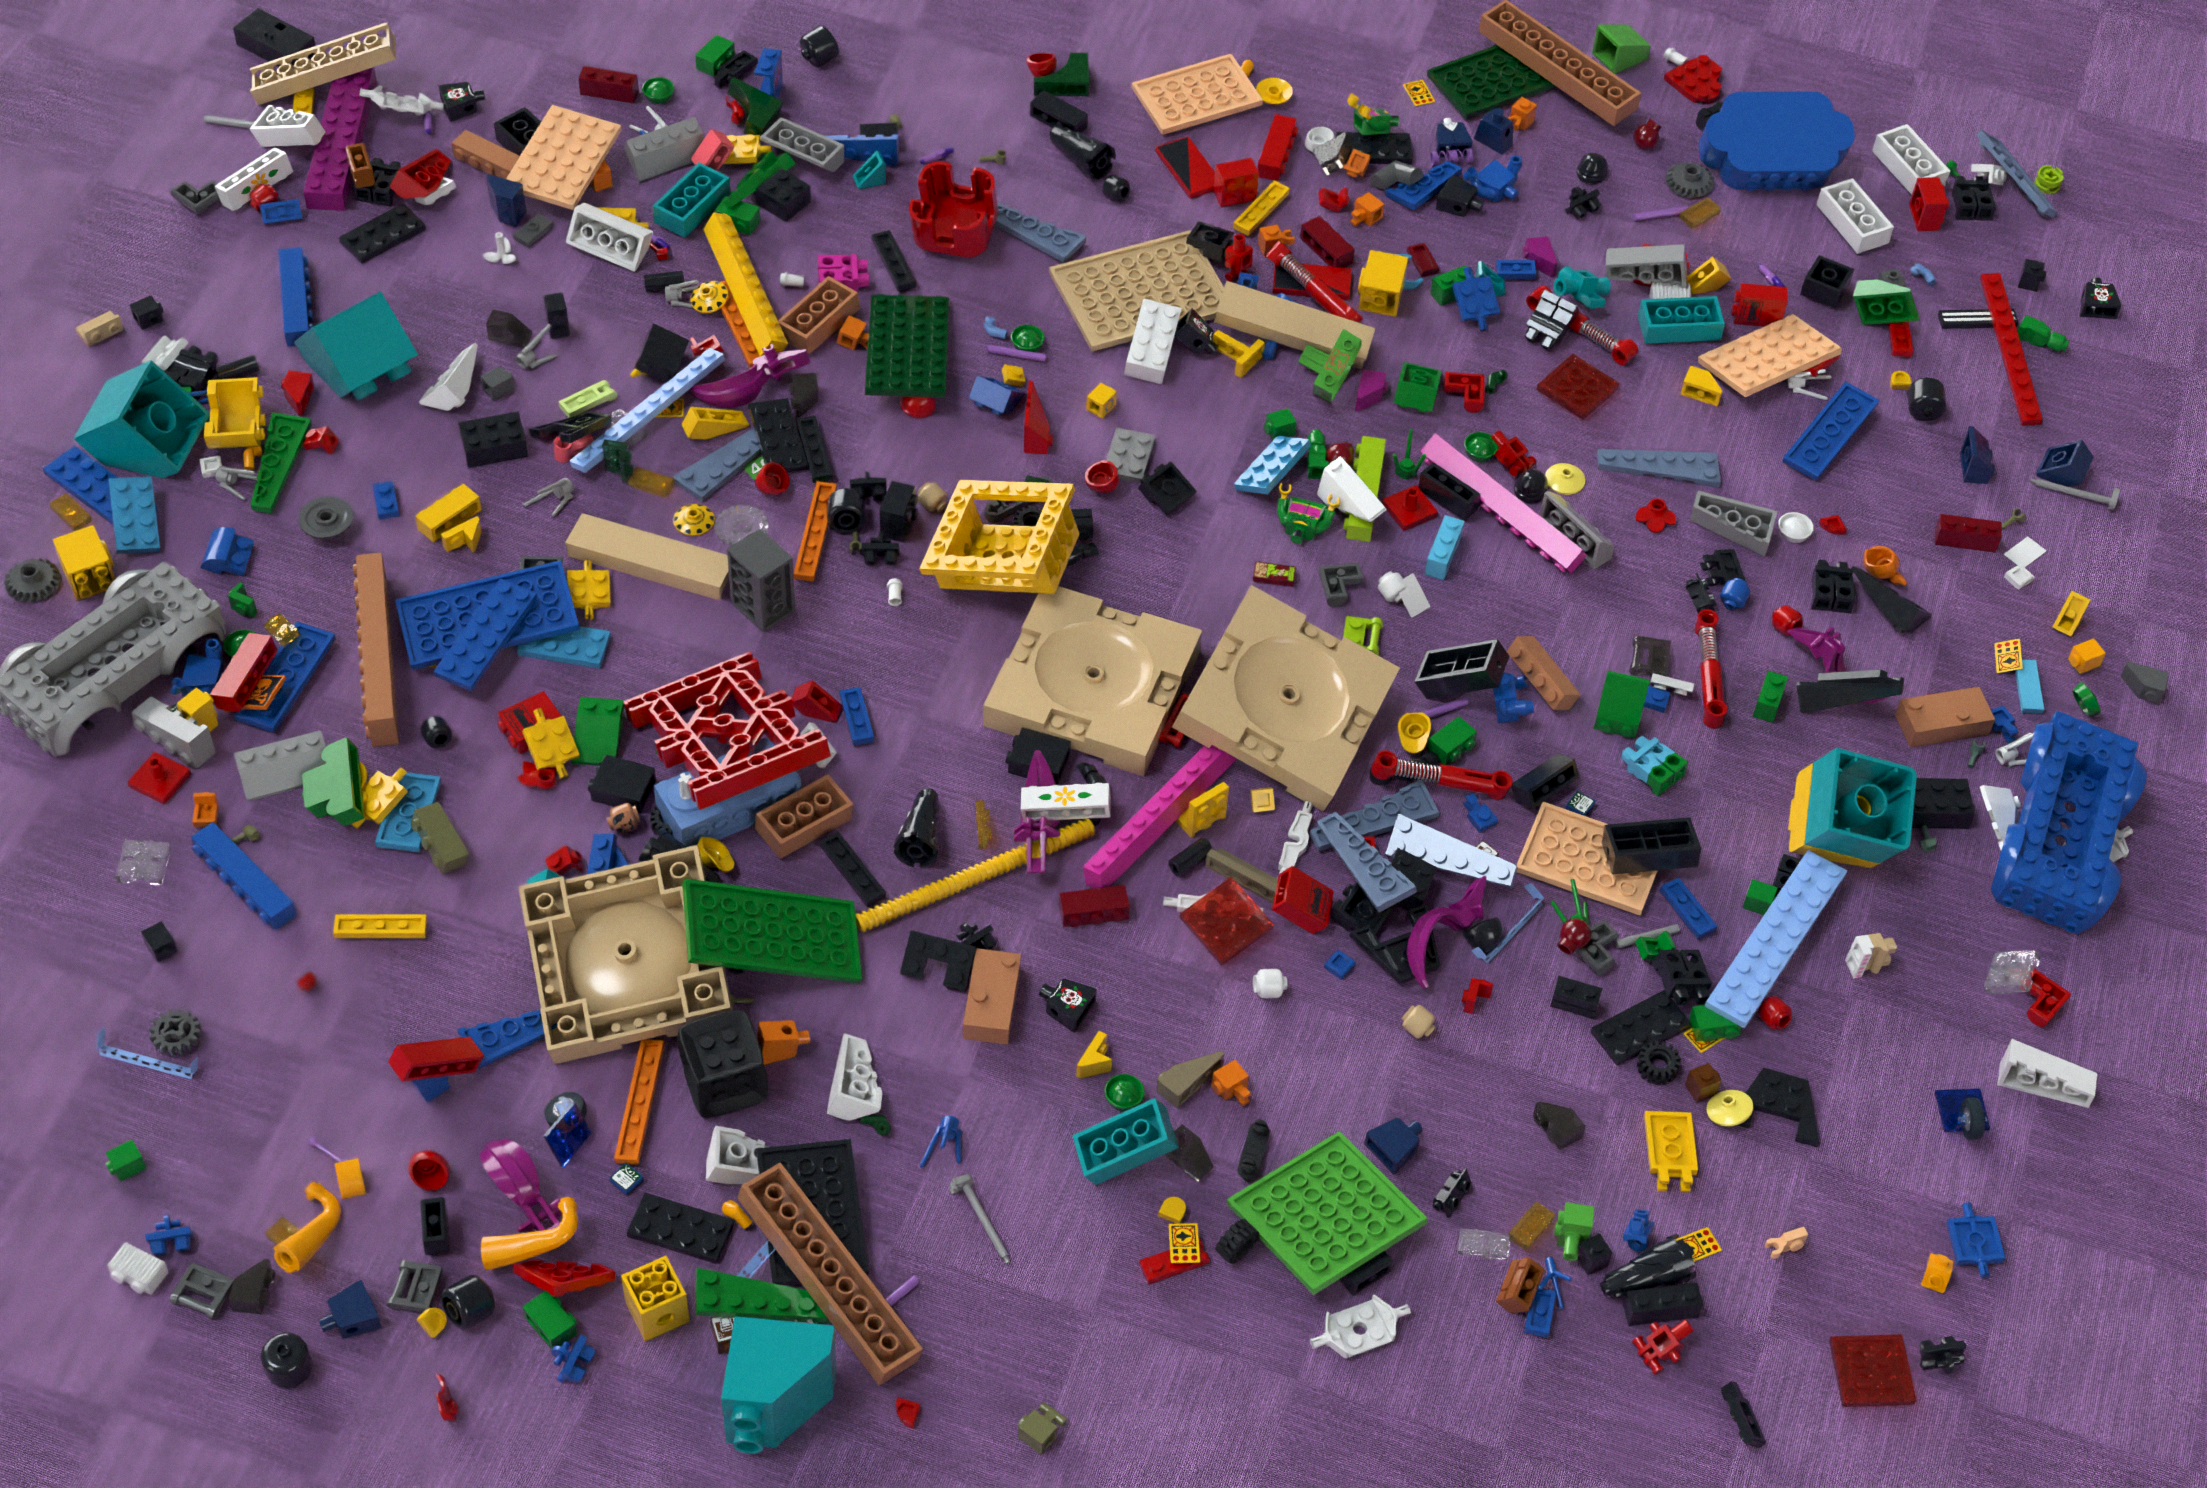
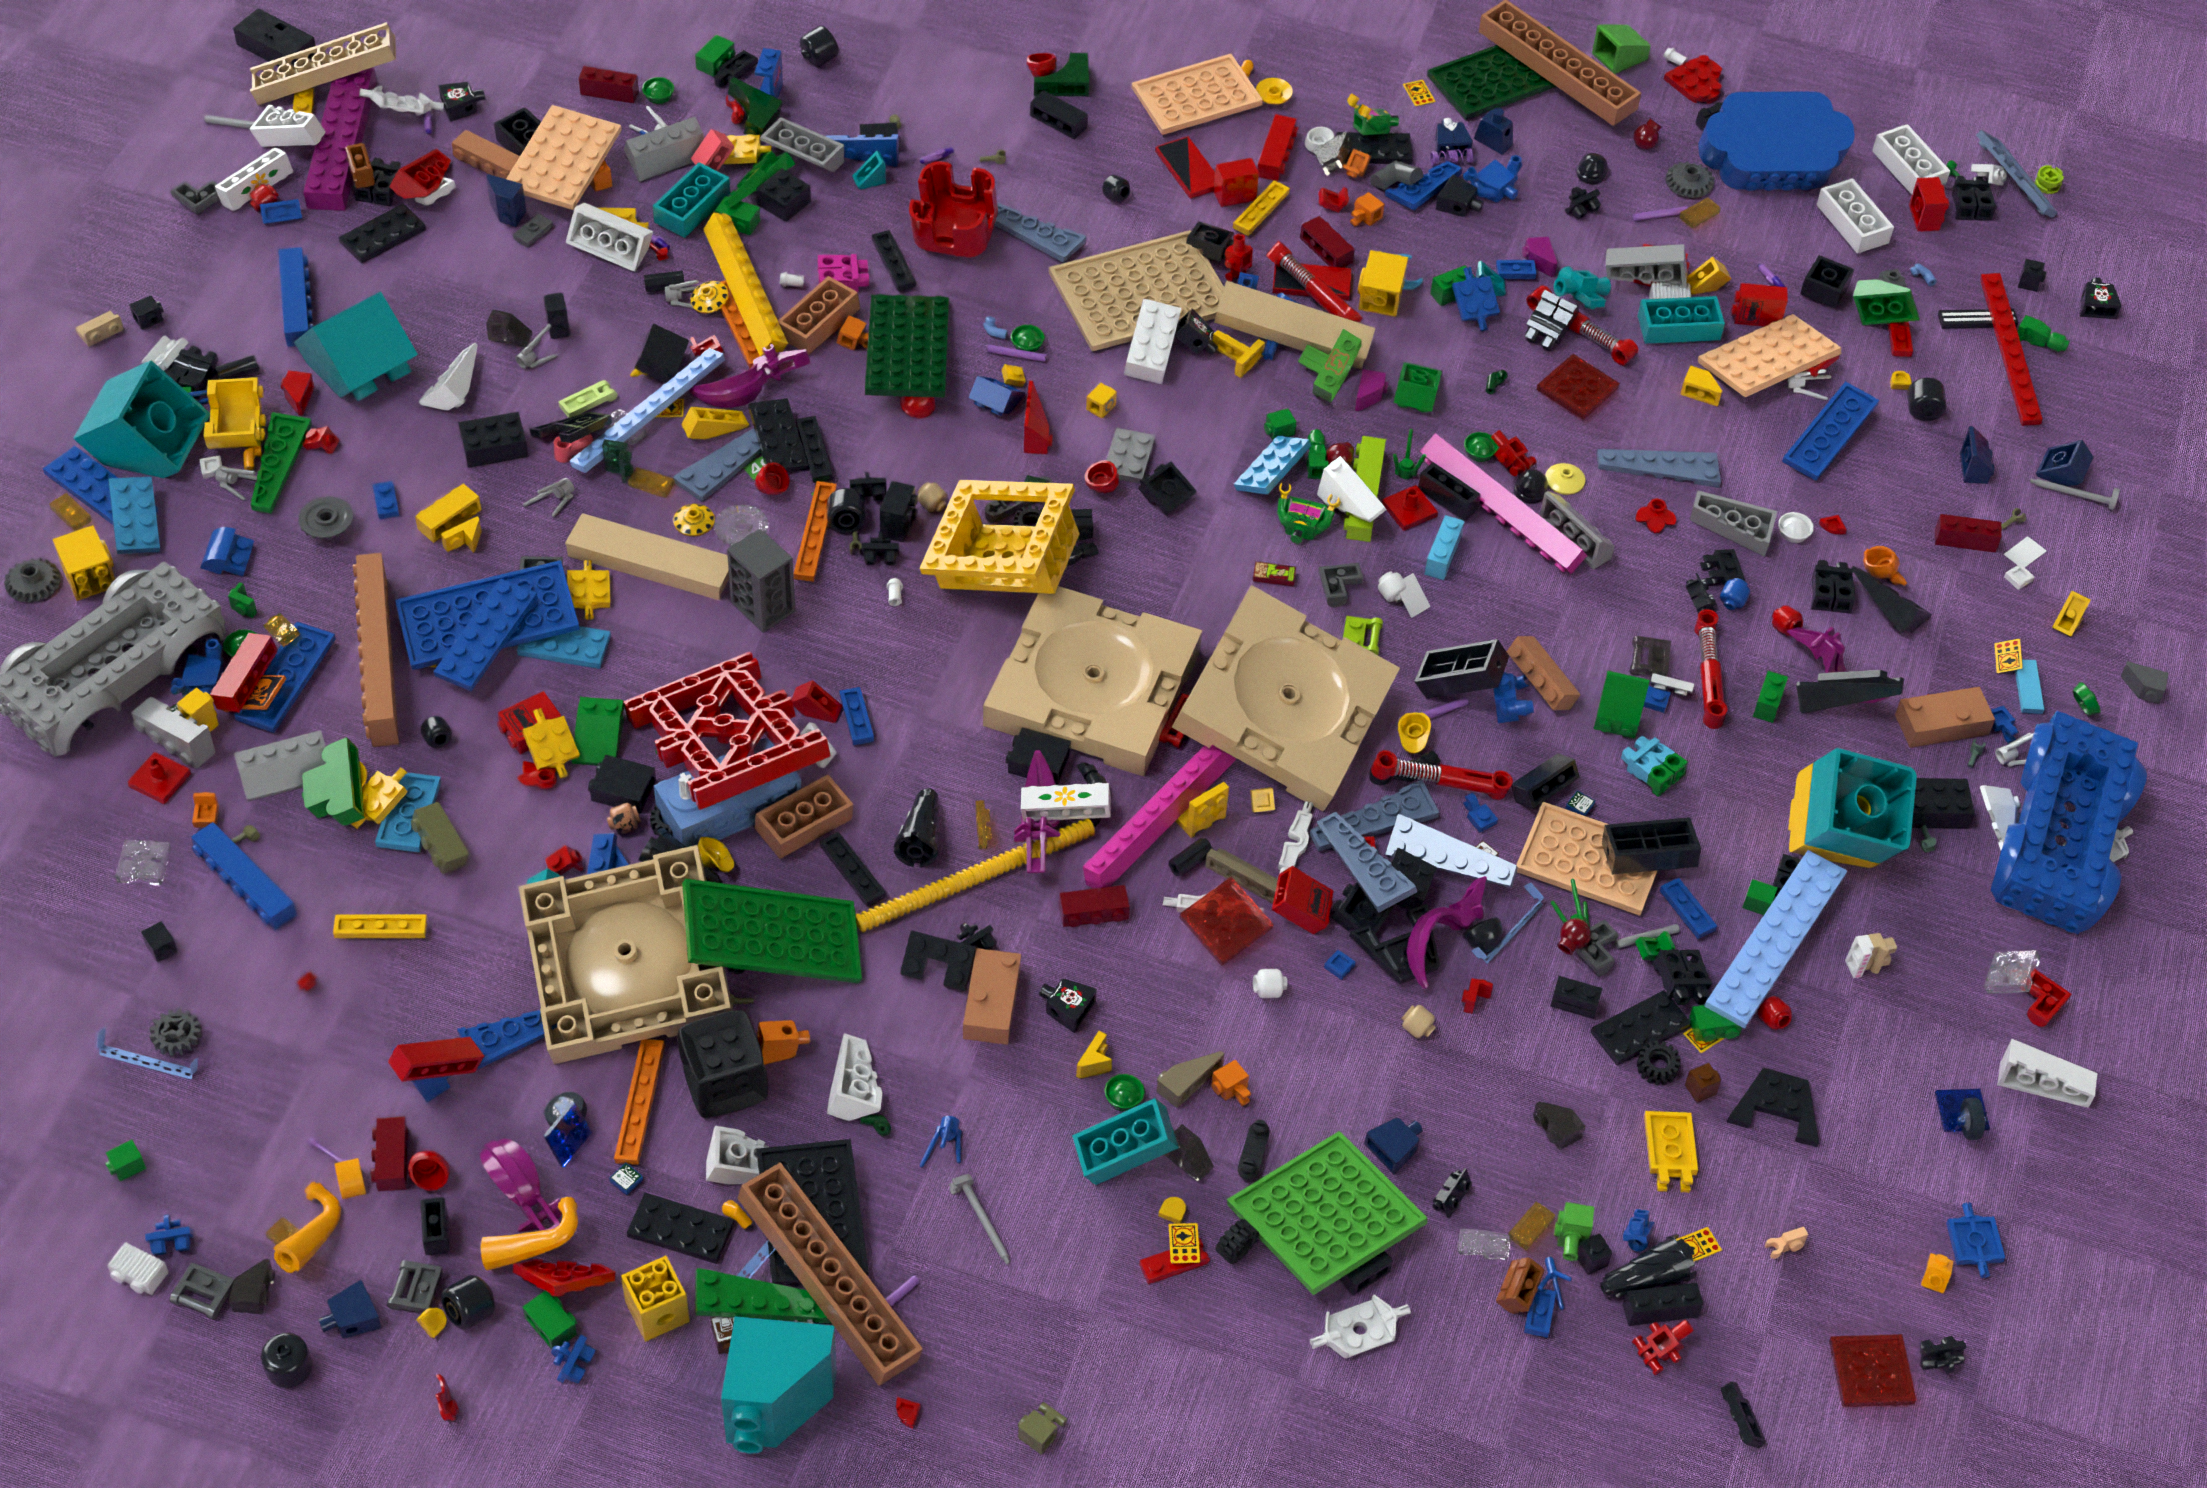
(390, 1153): none -> dark red brick
(497, 383): dark grey brick -> none
(503, 249): white plant -> none
(805, 392): clear smoke slope -> none
(1088, 153): black cone -> none
(1270, 235): orange brick -> none
(1423, 260): dark red tile -> none
(1452, 740): green brick -> none
(1468, 384): red brick -> none
(1523, 114): orange brick -> none
(1729, 1108): light yellow dish -> none
(2086, 656): light orange brick -> none

